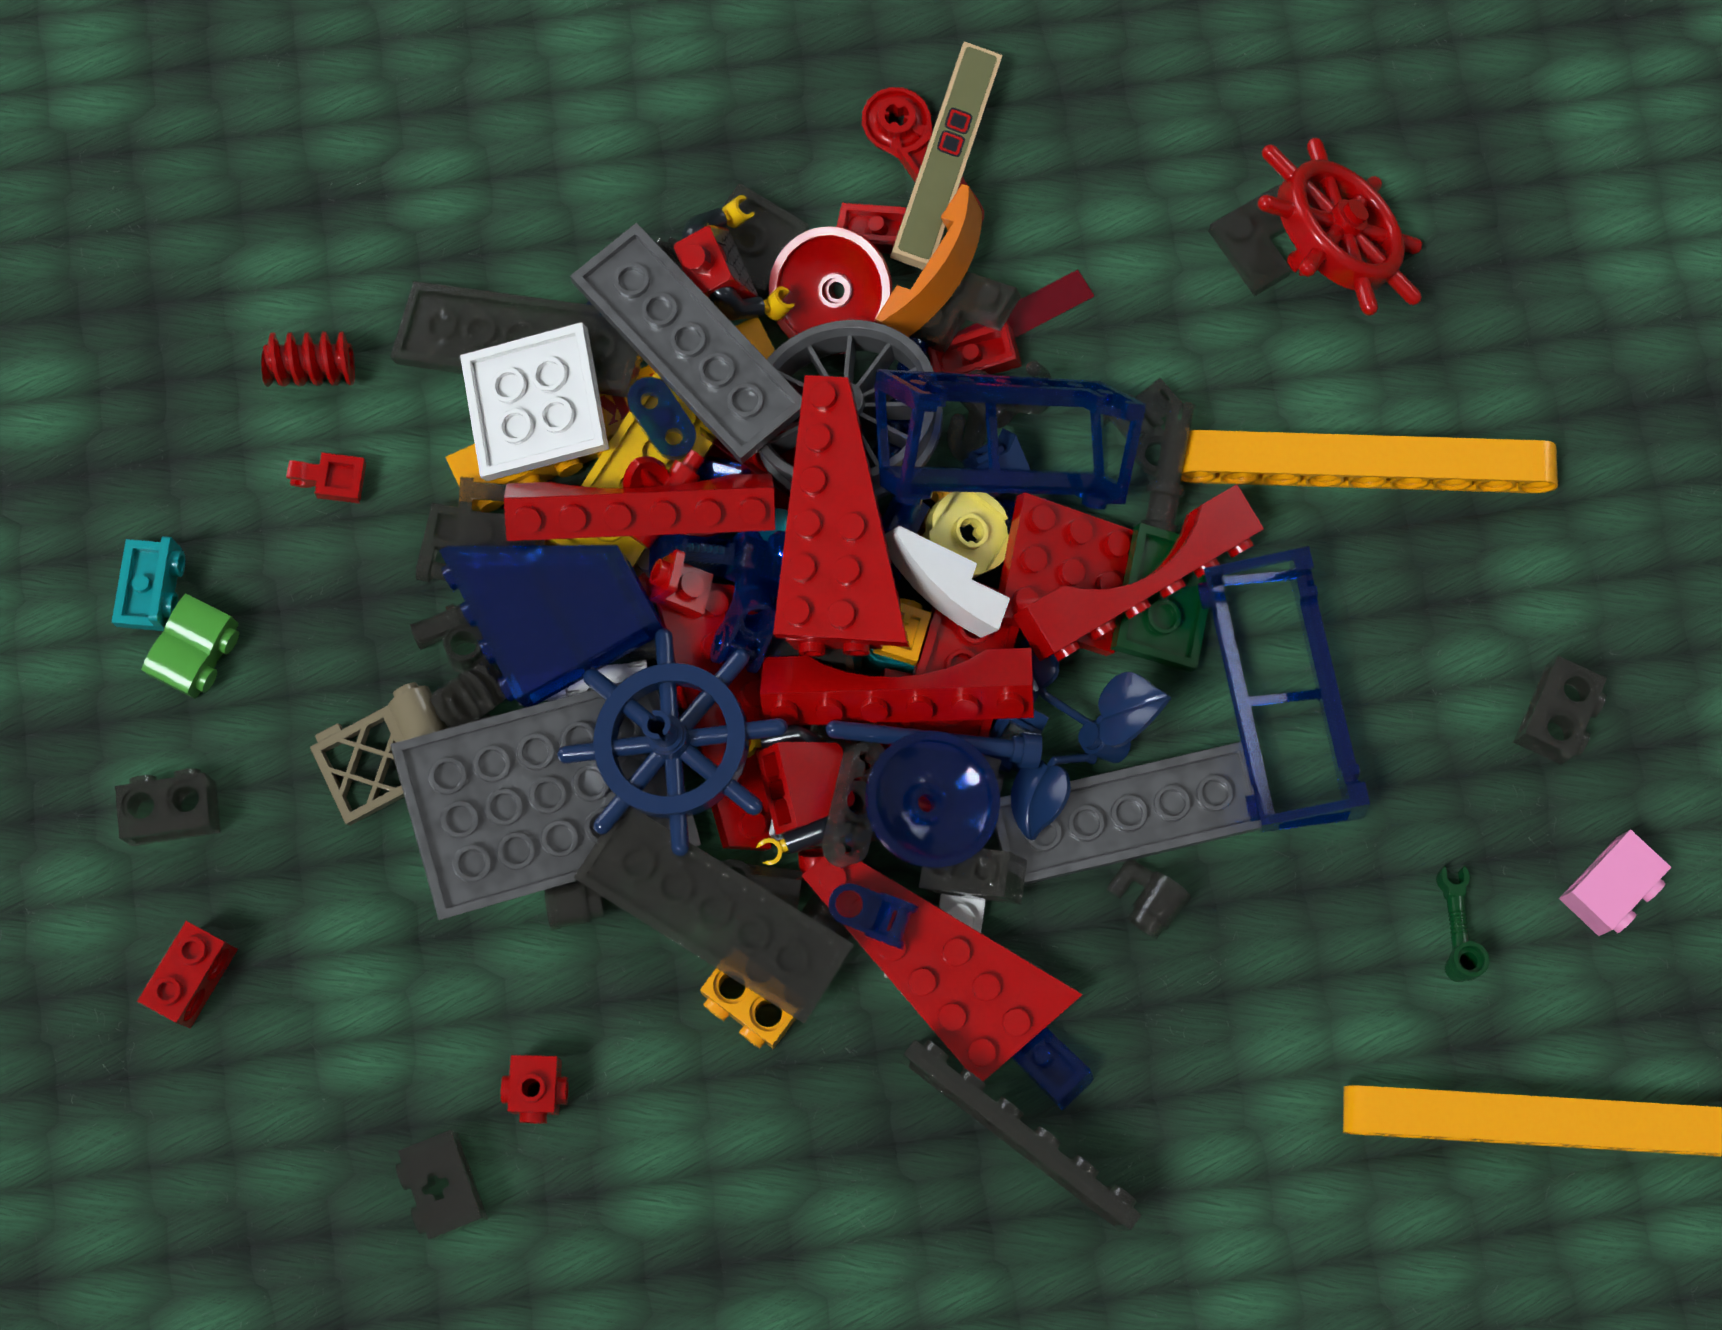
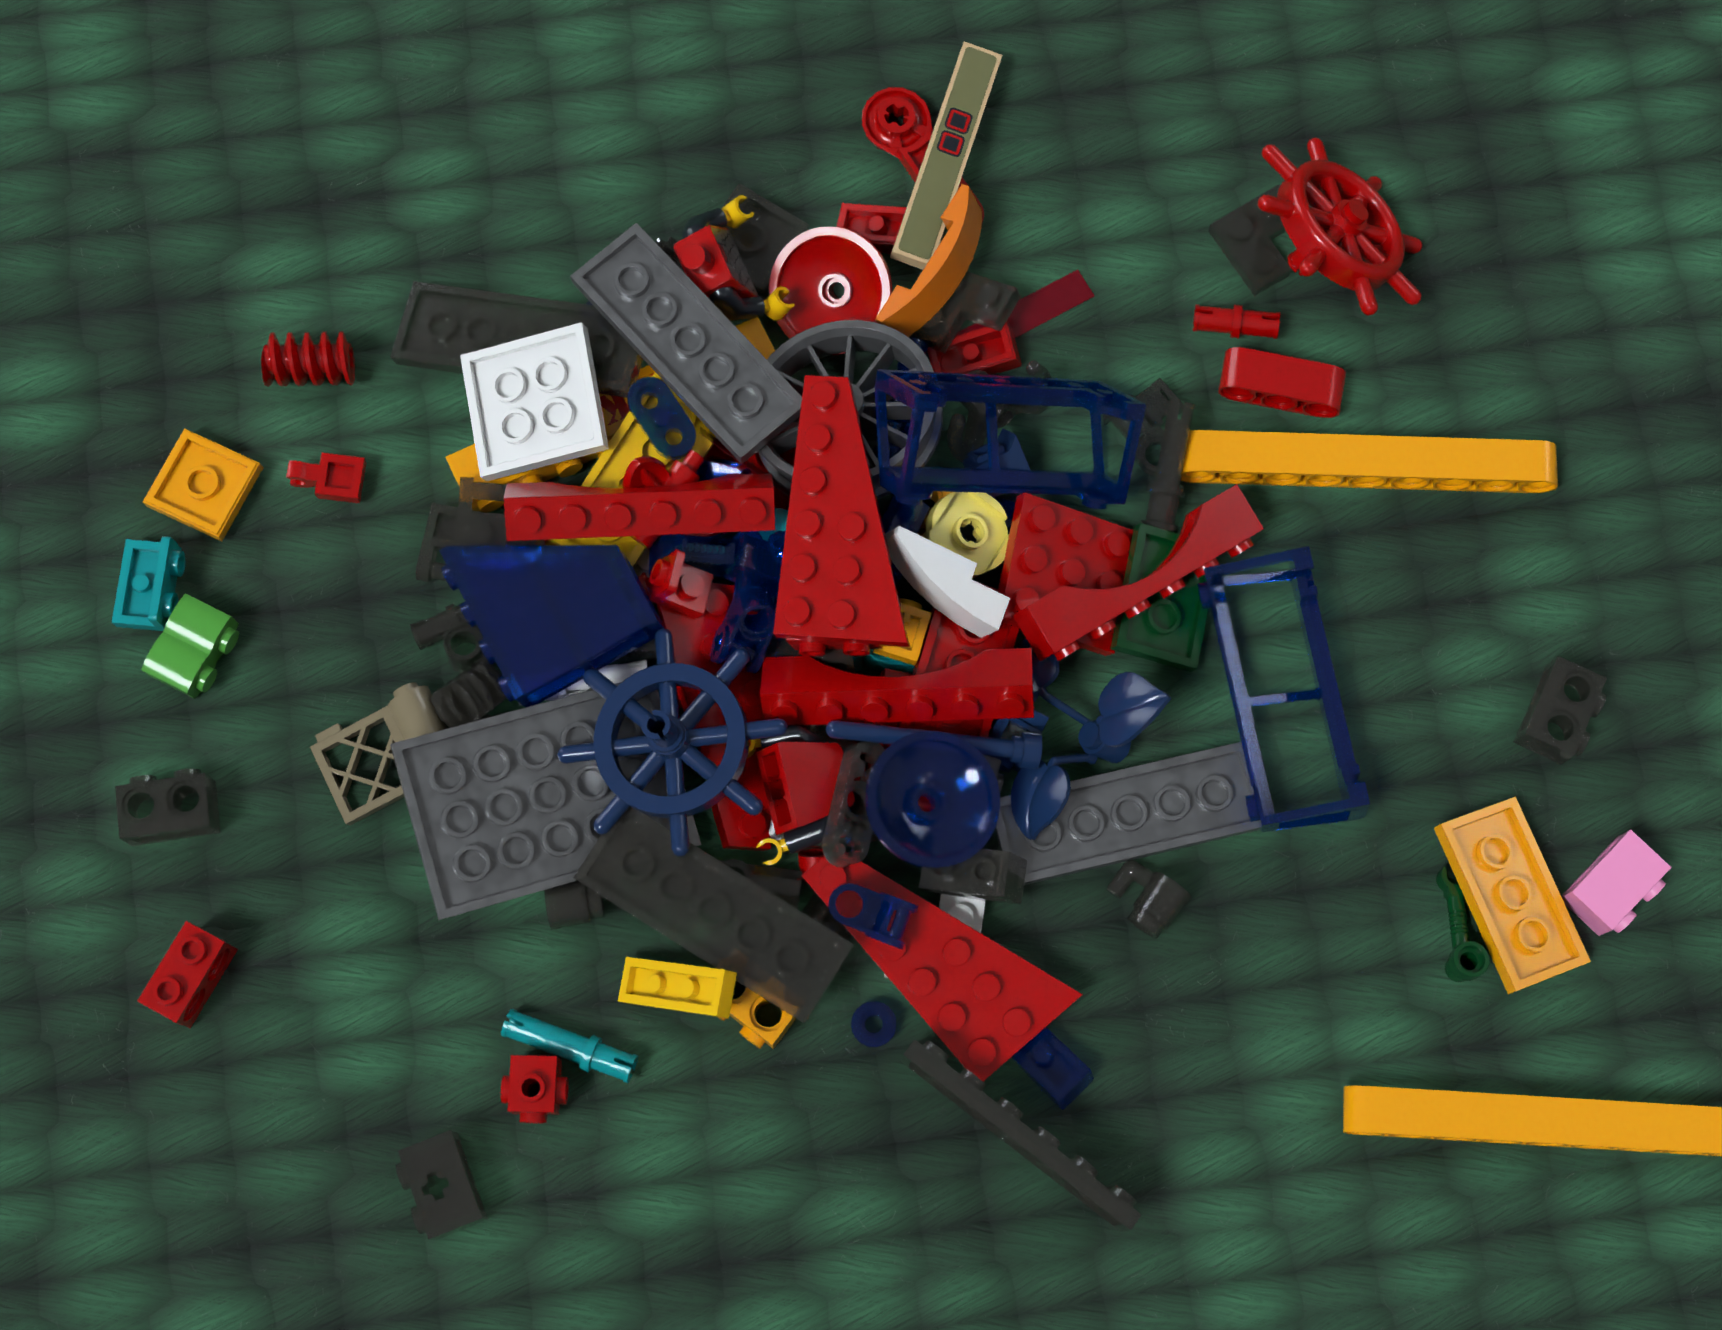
(203, 484): none -> light orange plate
(587, 1052): none -> teal pin
(677, 987): none -> yellow plate
(878, 1010): none -> clear blue plate
(1236, 321): none -> red pin
(1282, 382): none -> red beam
(1511, 895): none -> light orange plate

